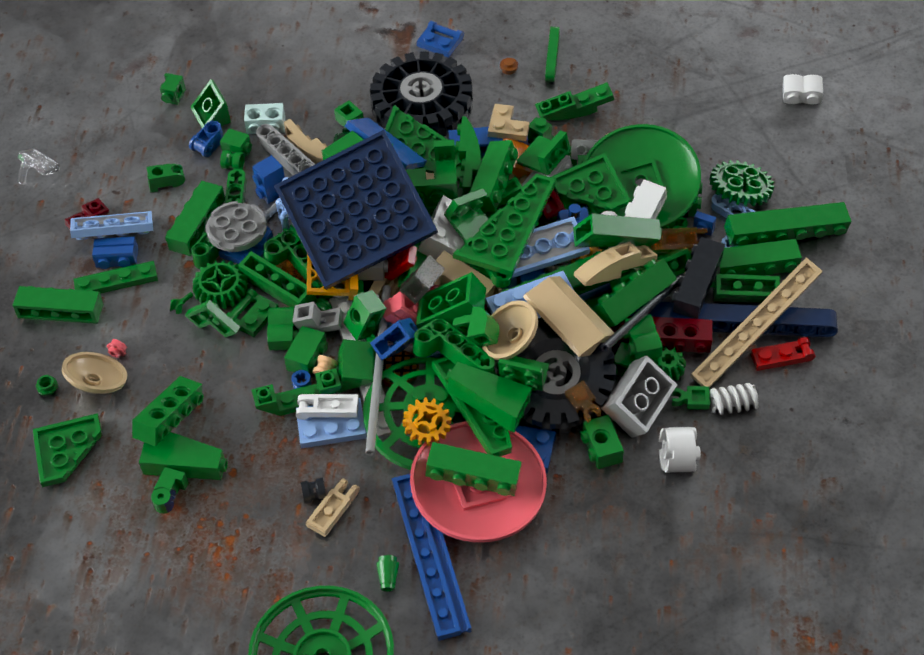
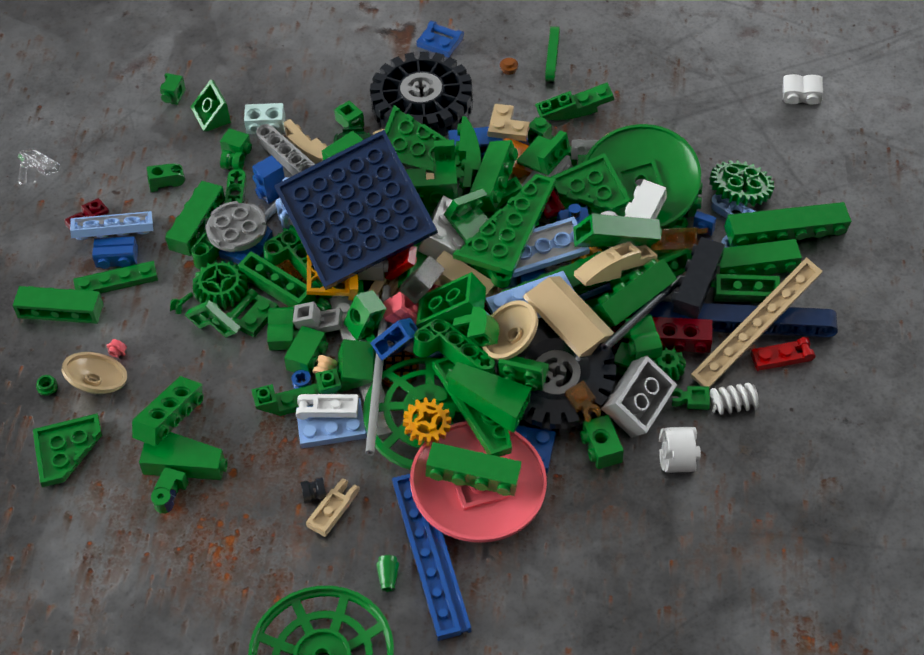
(208, 139): blue piece -> none
(366, 127): blue tile -> none

